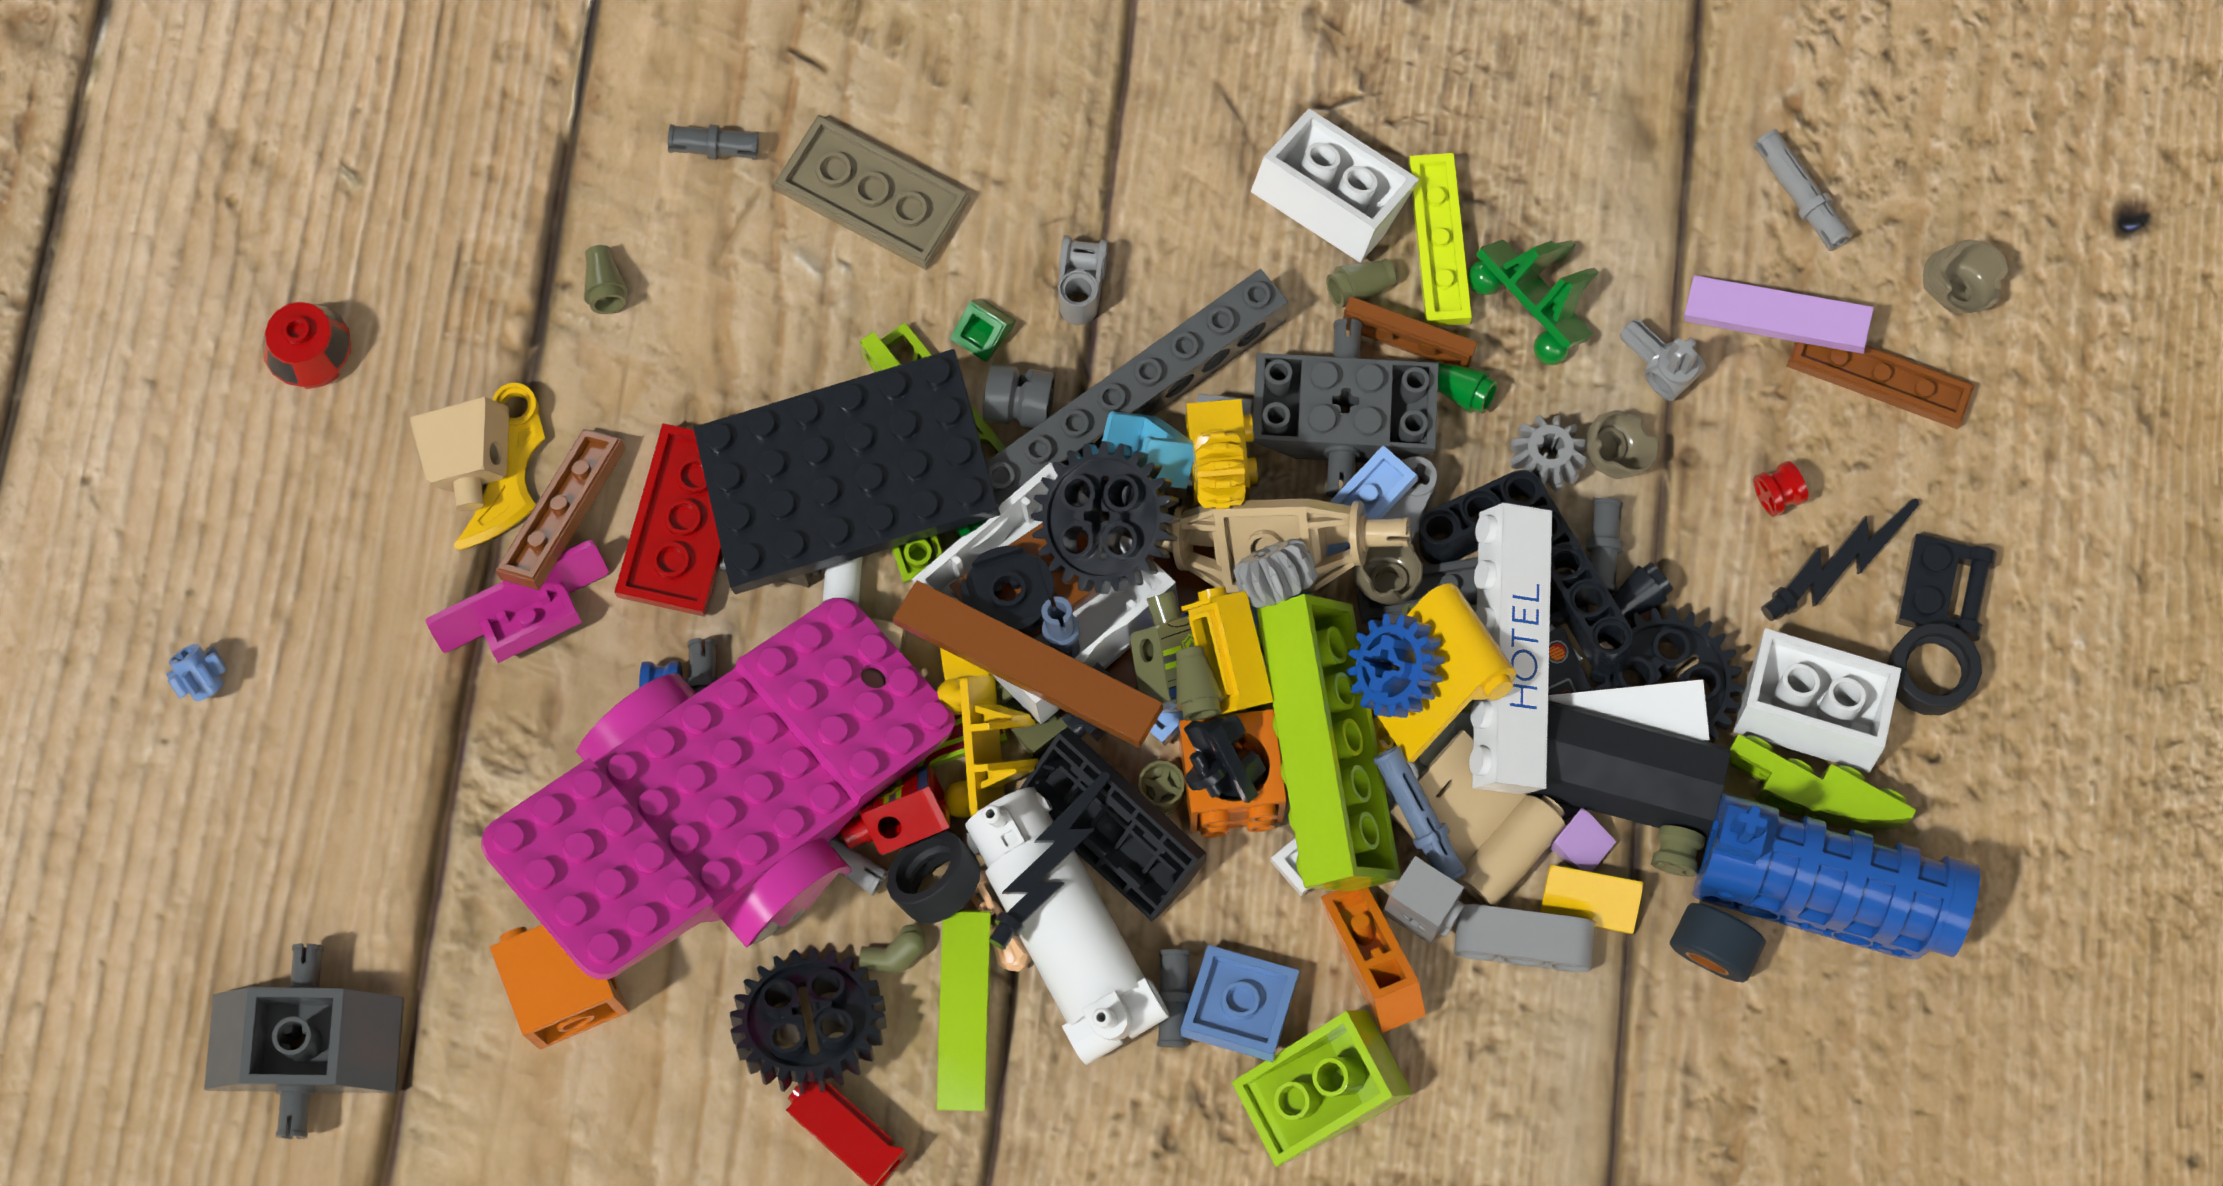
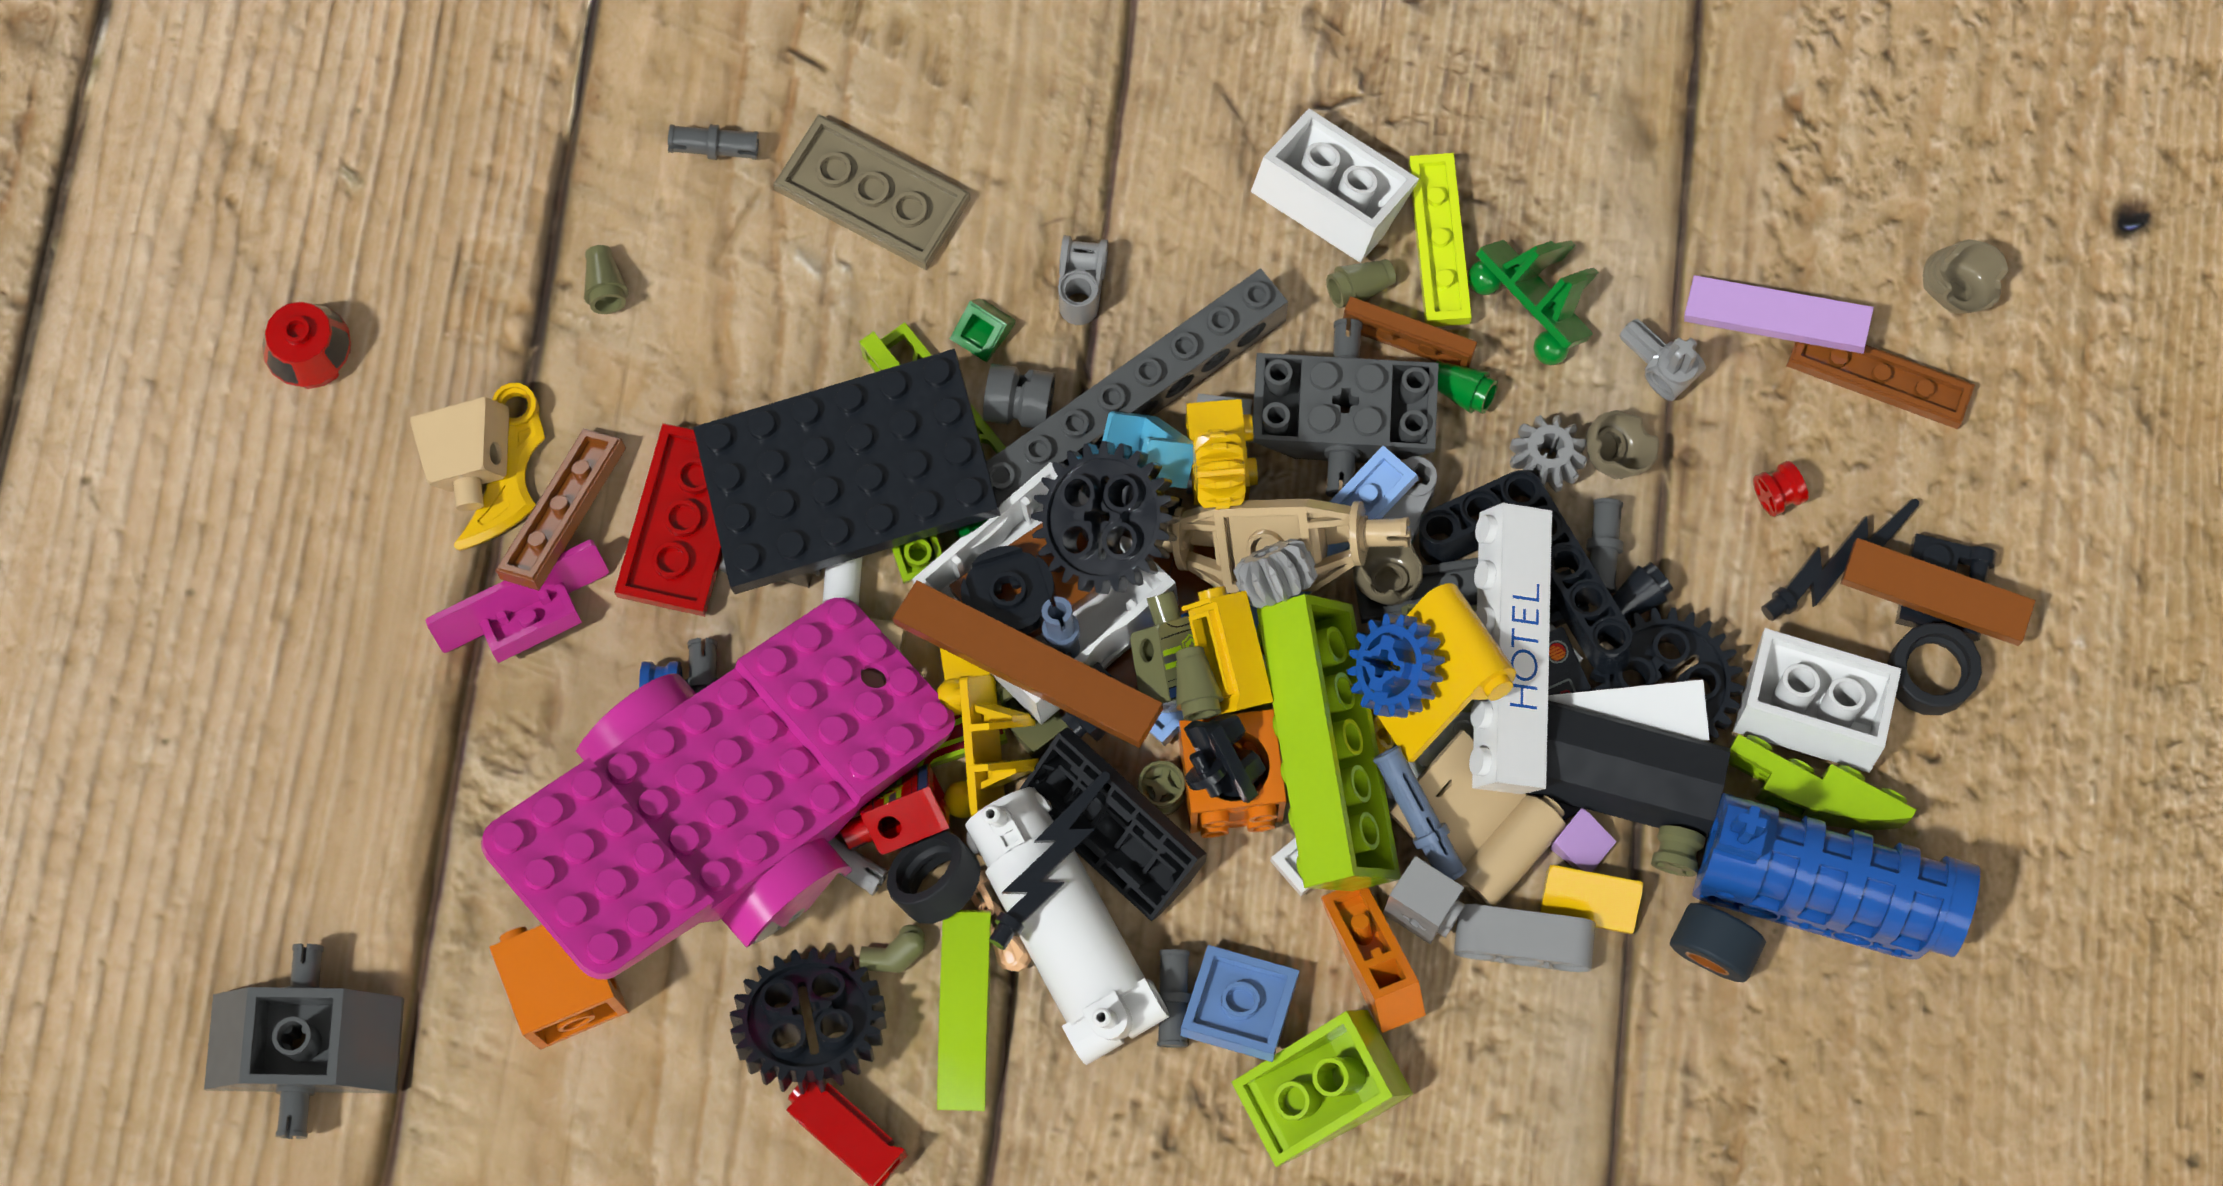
(196, 672): medium blue gear -> none
(1810, 200): light grey pin -> none
(1938, 592): none -> dark orange tile

